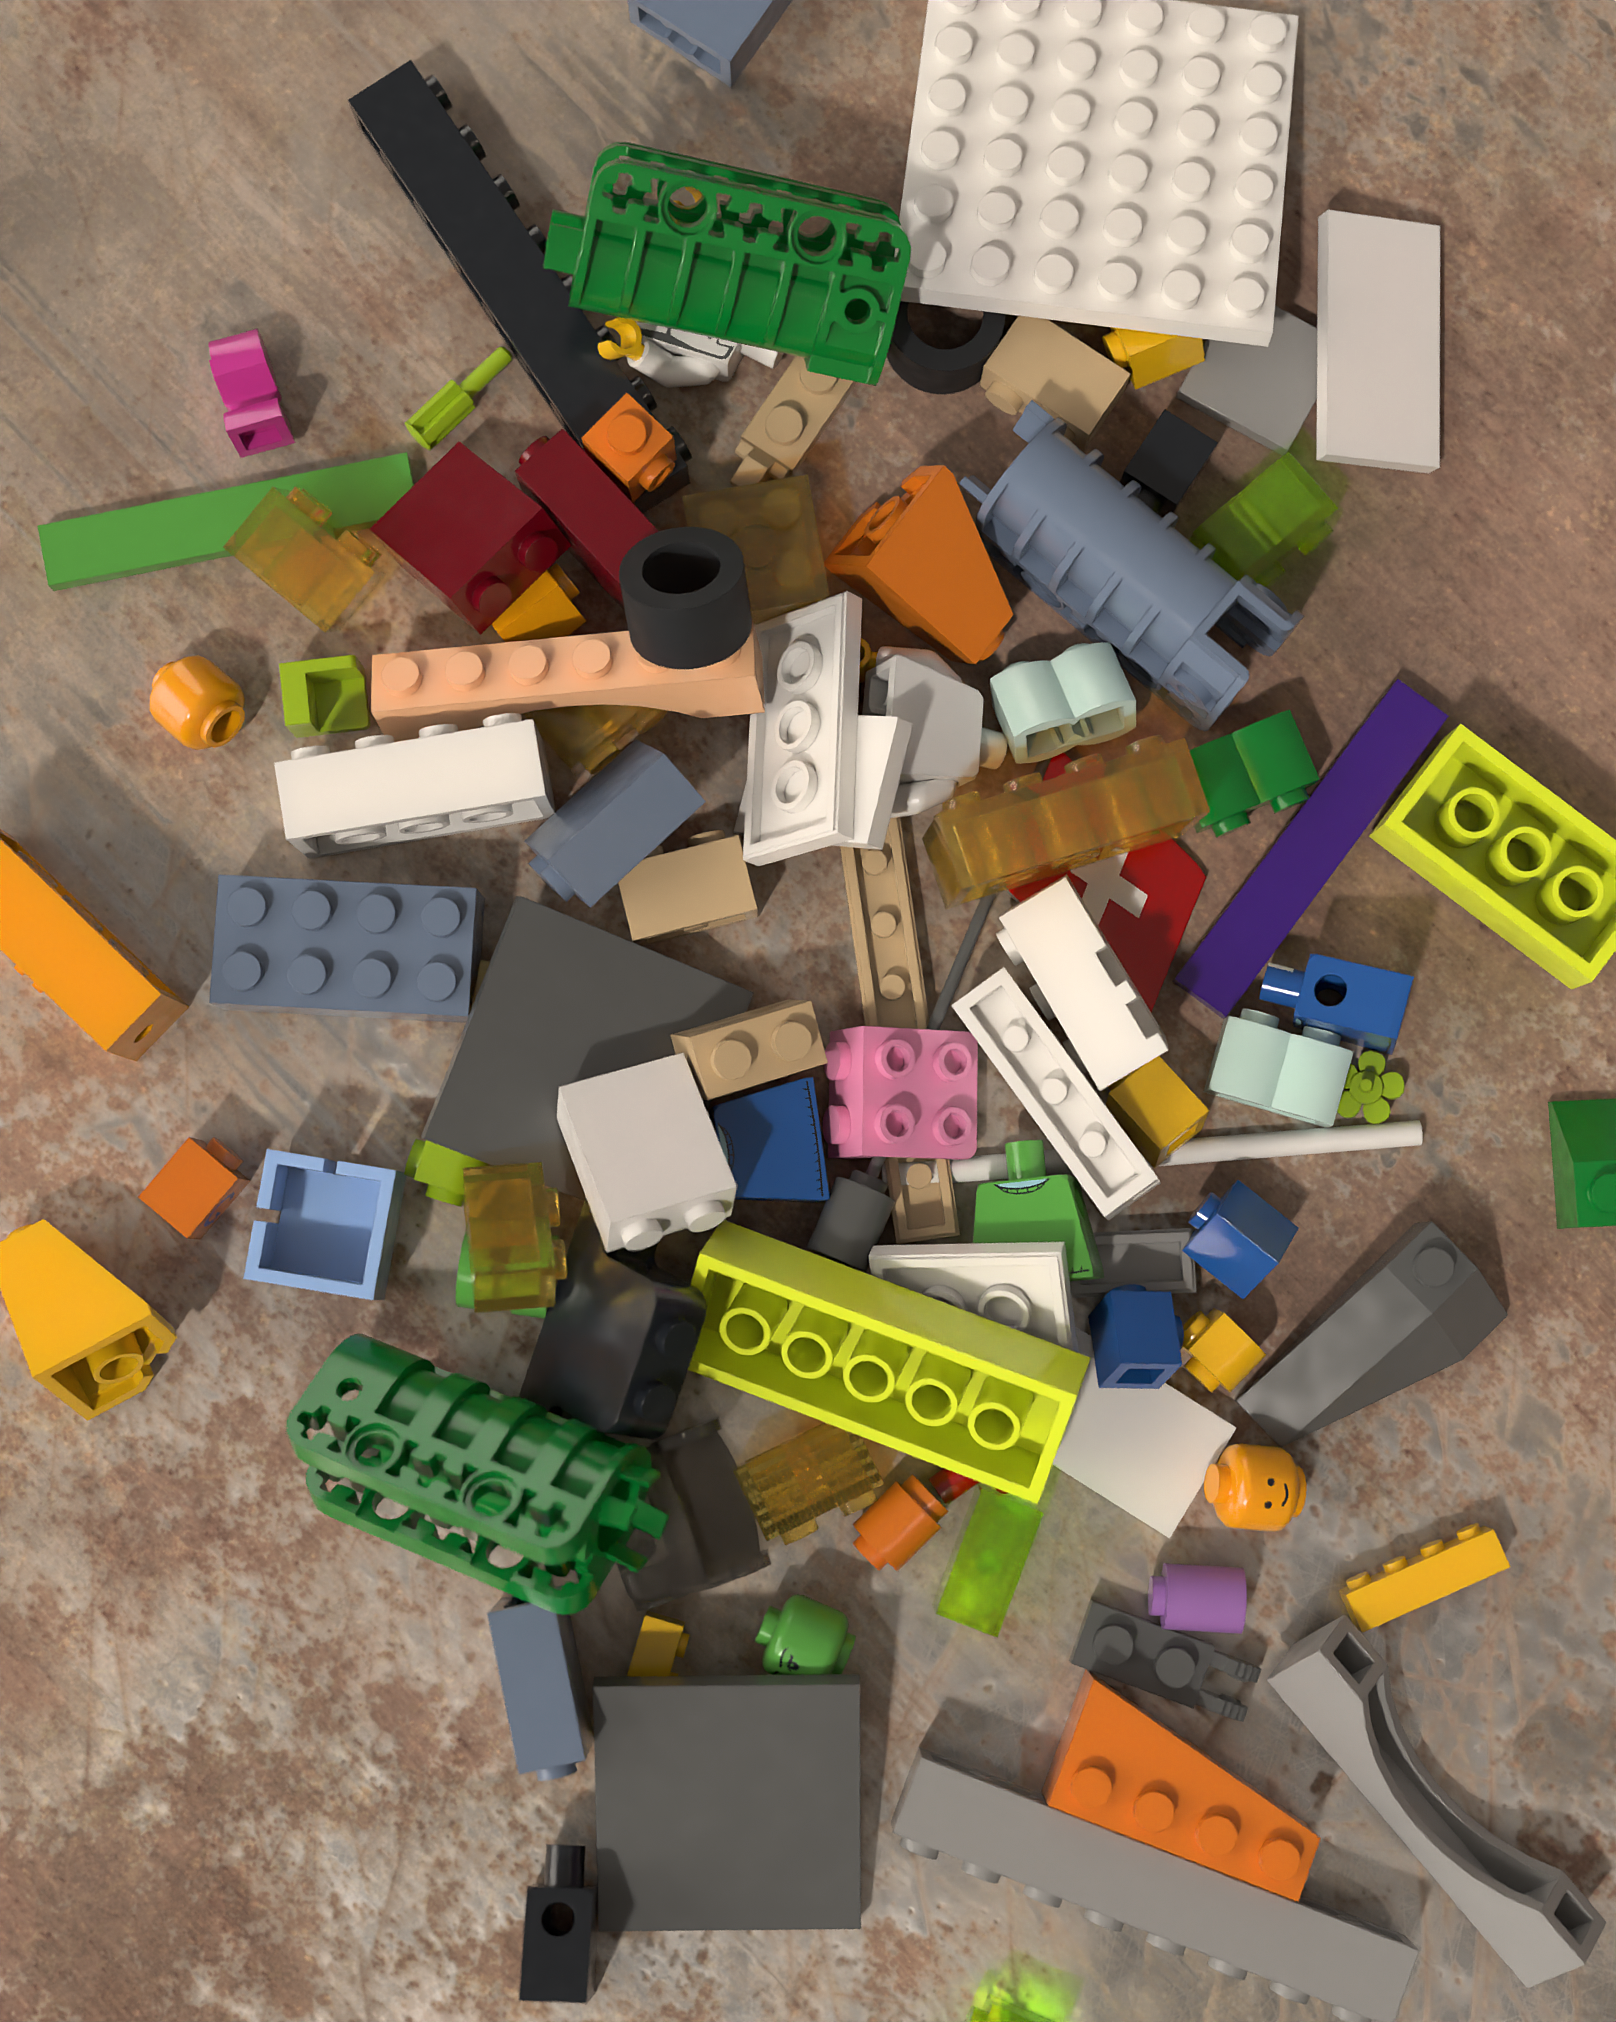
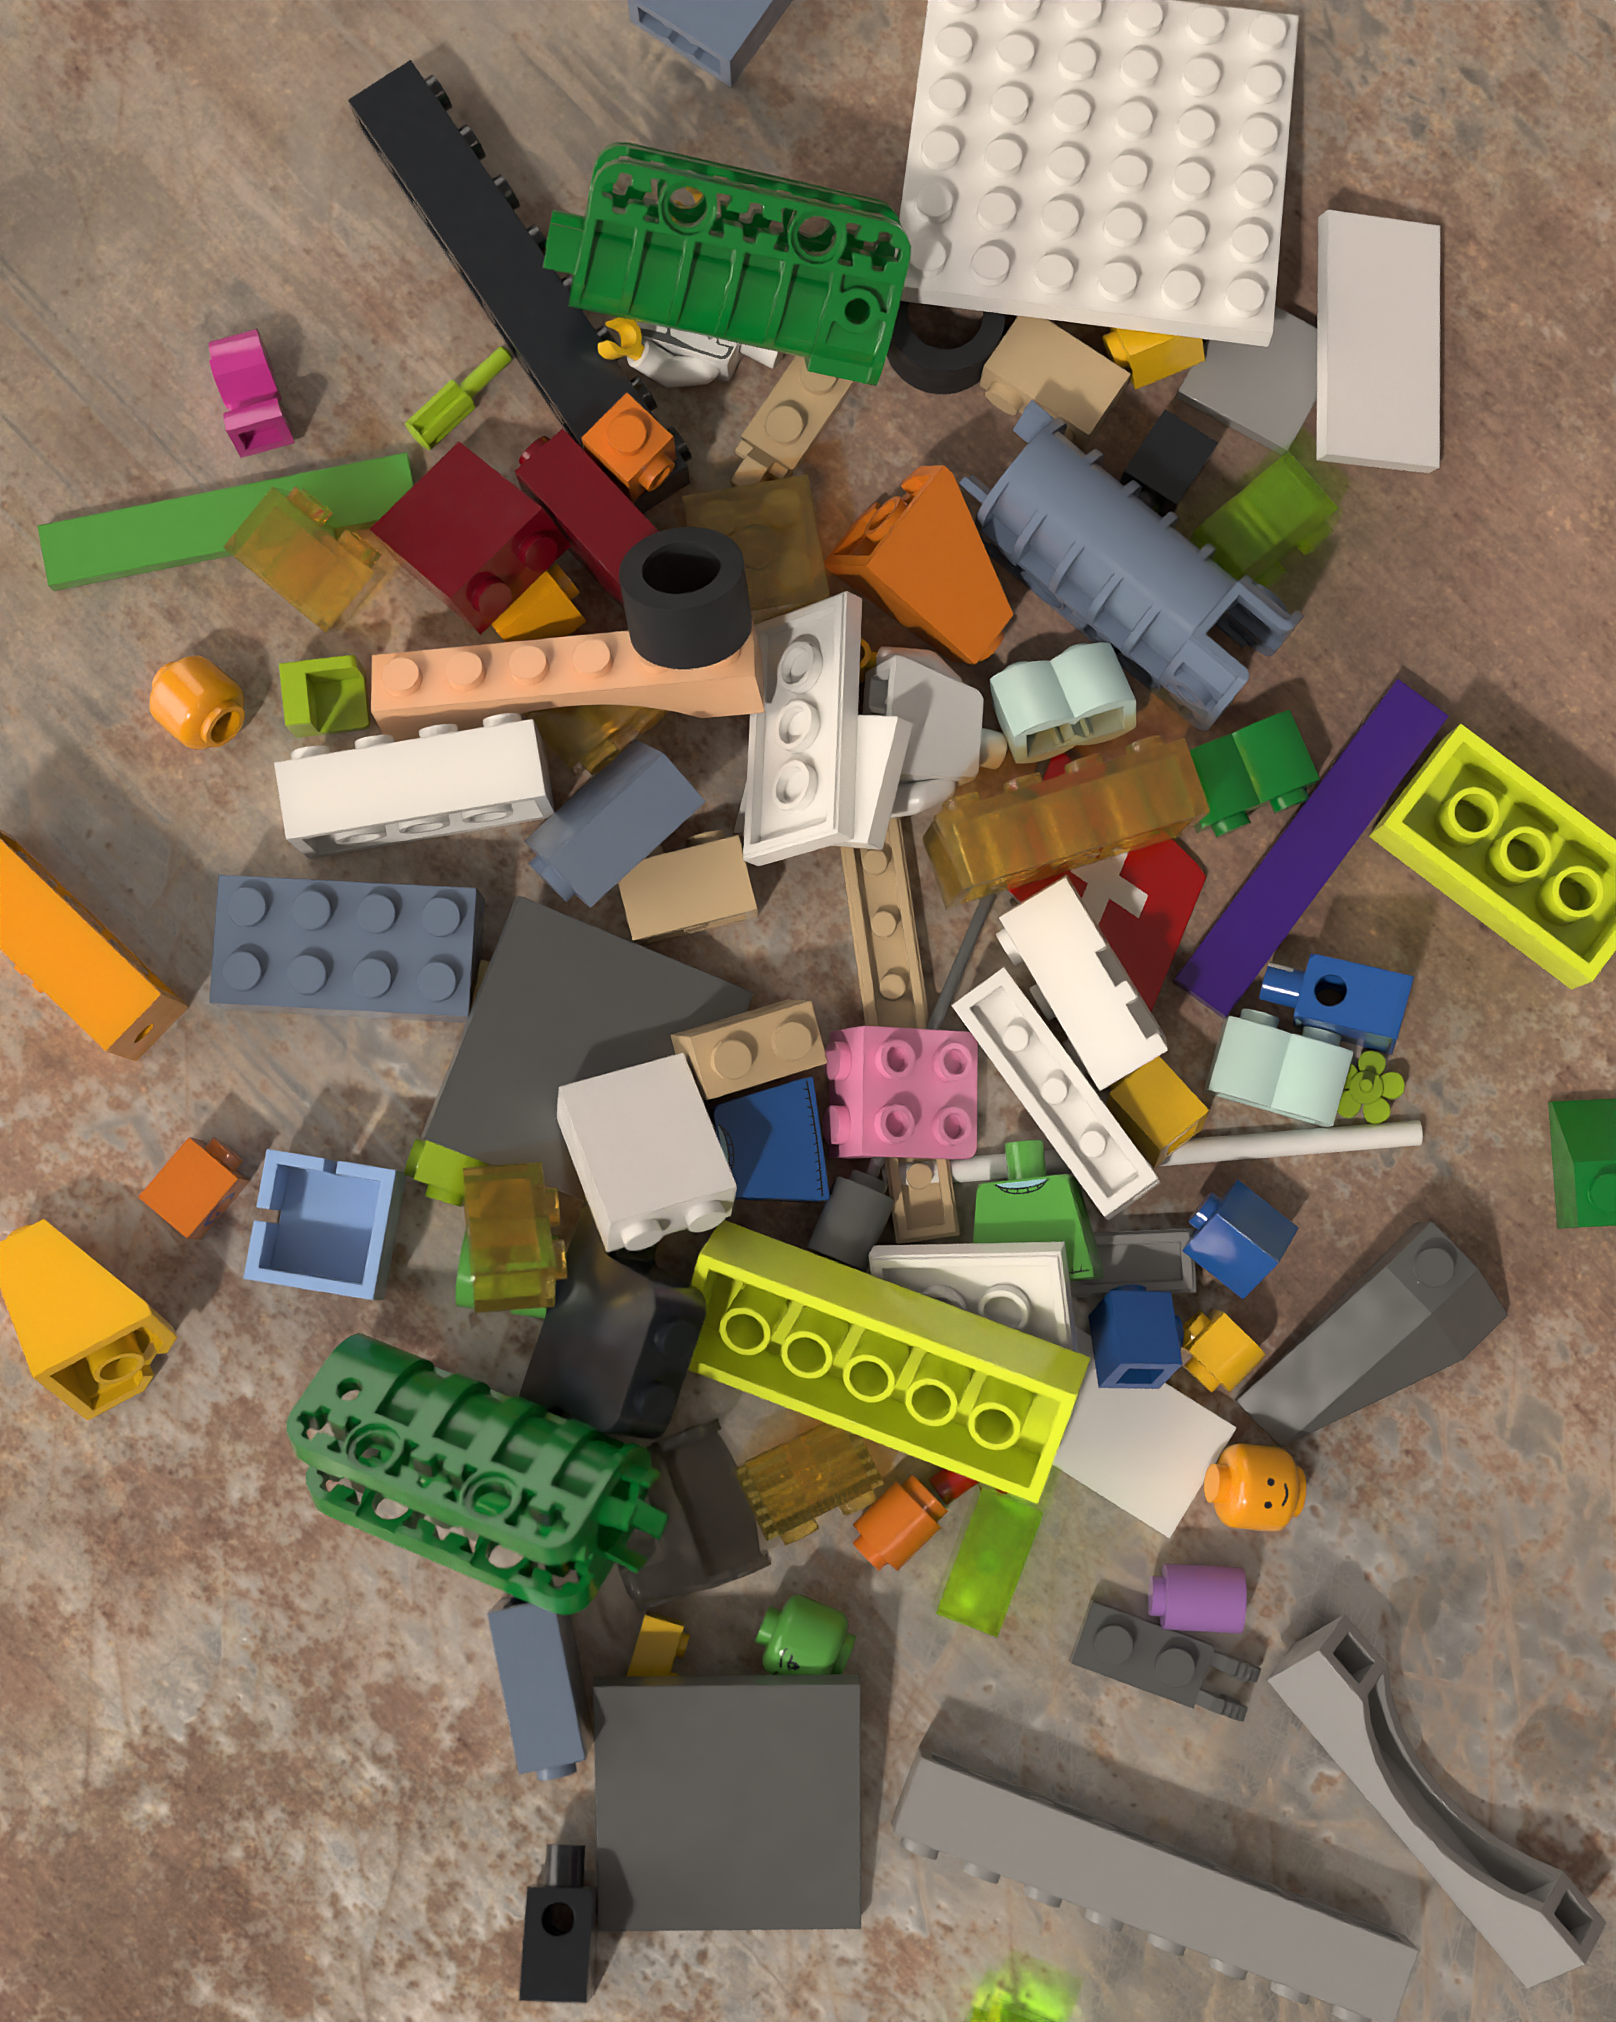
(1161, 1789): orange wedge -> none
(1423, 1578): yellow piece -> none

